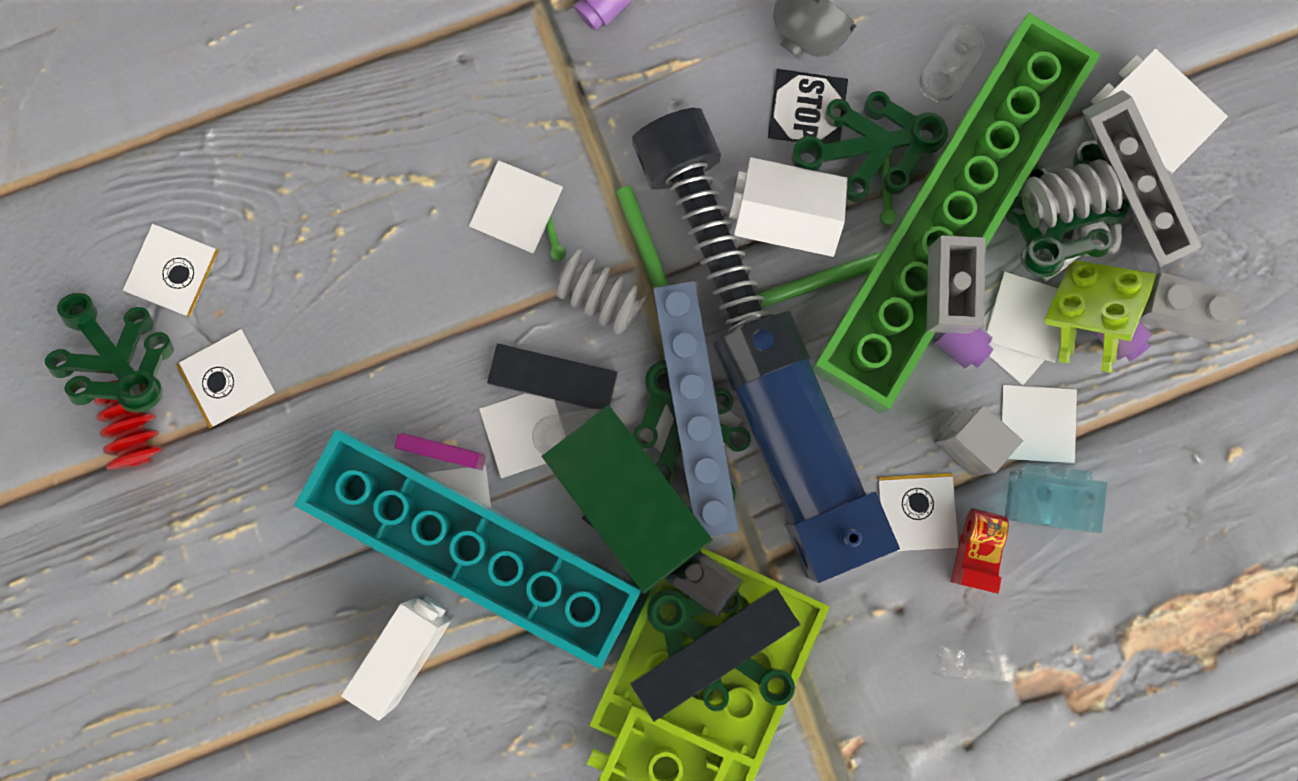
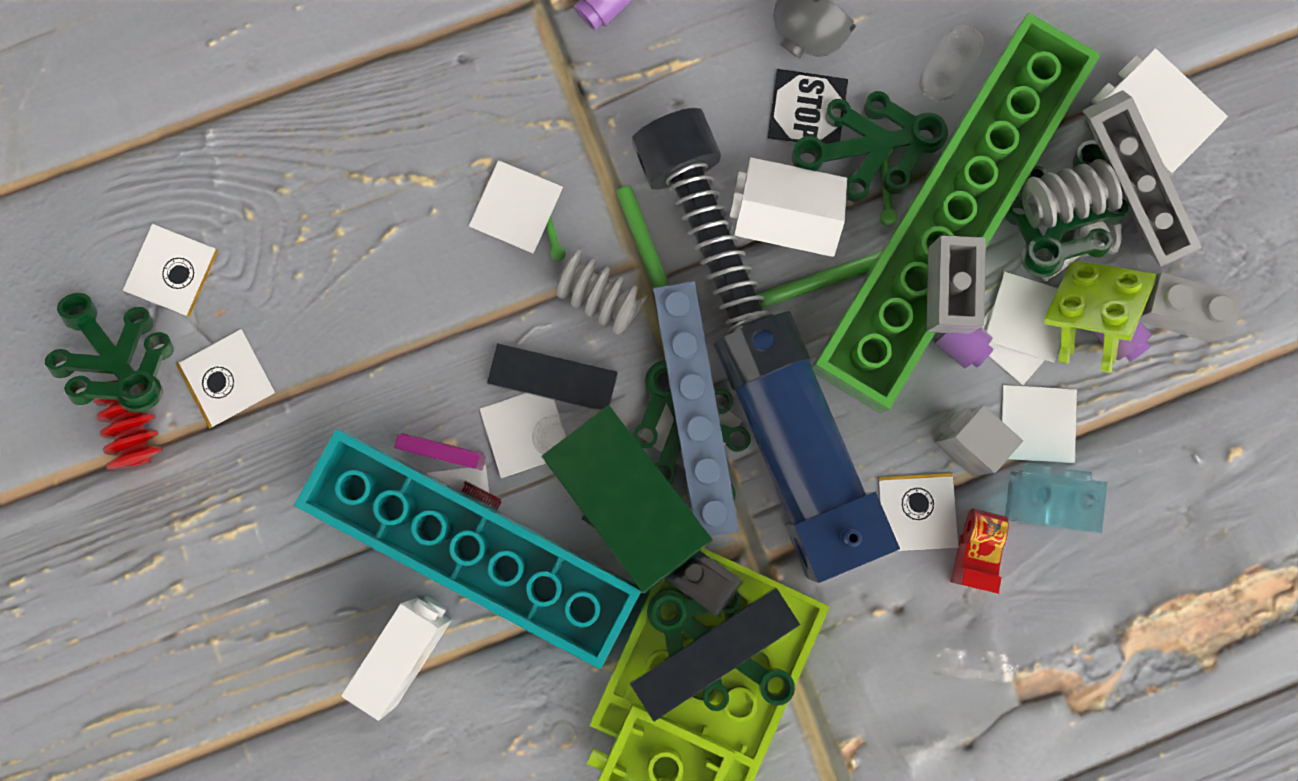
(489, 495): none -> dark red leg

